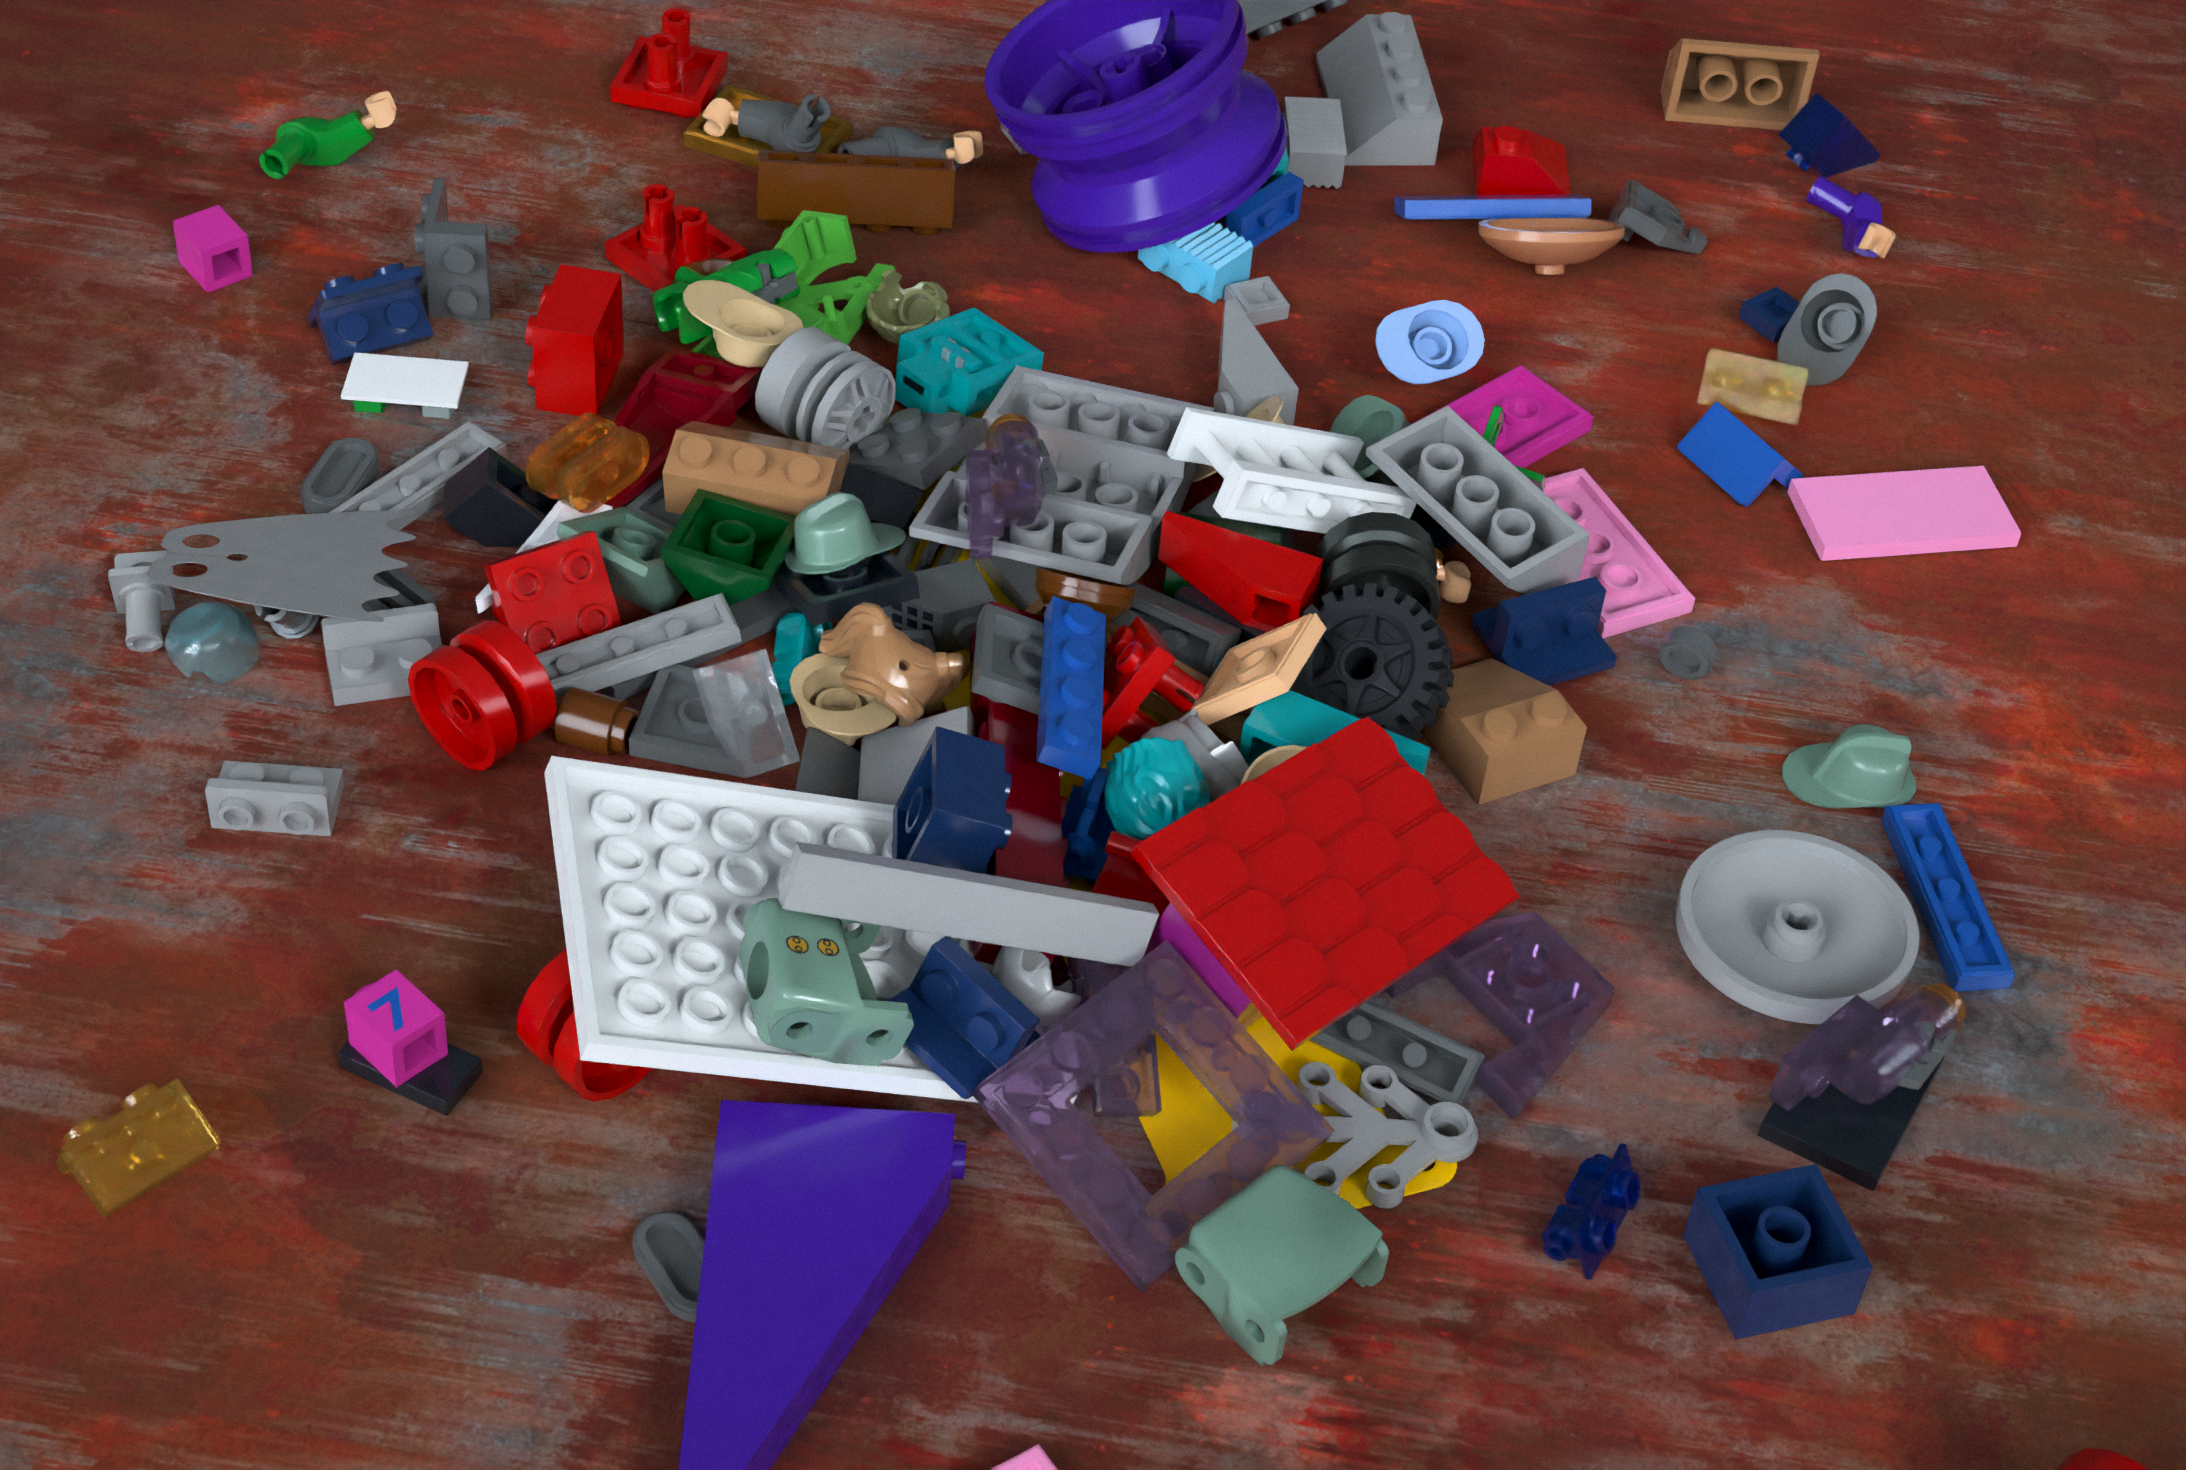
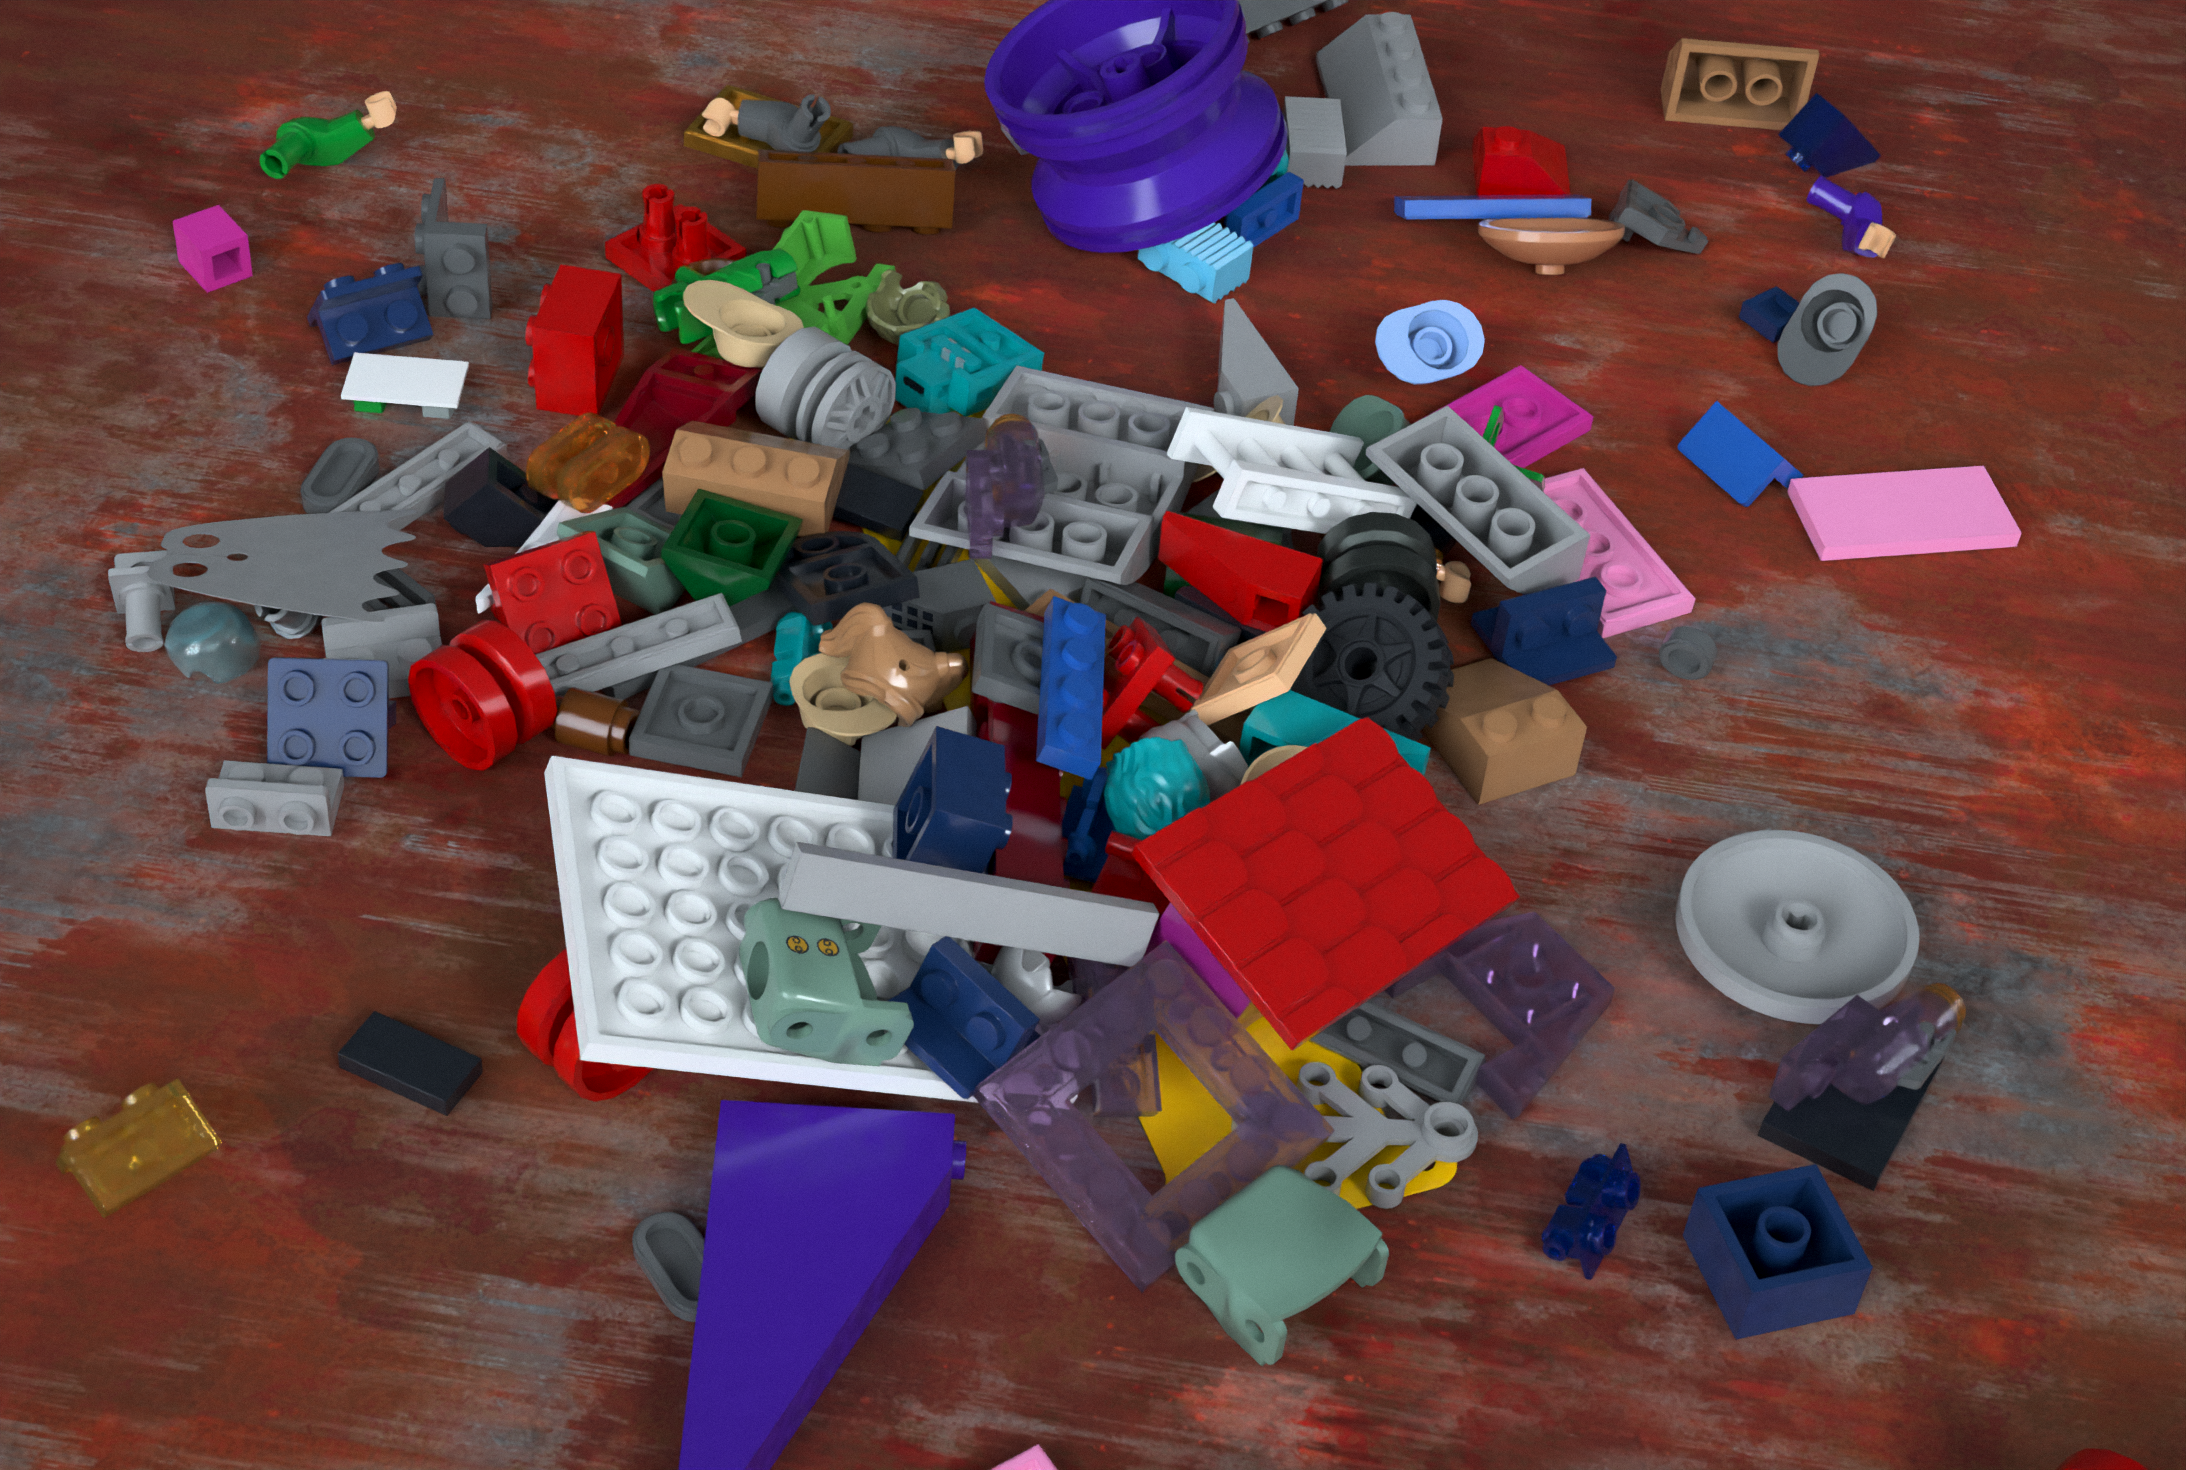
(330, 714): none -> dark blue bracket
(396, 1027): dark pink brick -> none
(669, 72): red plate -> none
(747, 712): clear slope -> none
(837, 535): sand green piece -> none
(1098, 594): reddish brown piece -> none
(1259, 300): light grey tile -> none
(1753, 385): clear yellow bracket -> none
(1858, 770): sand green piece -> none
(1947, 897): blue tile -> none

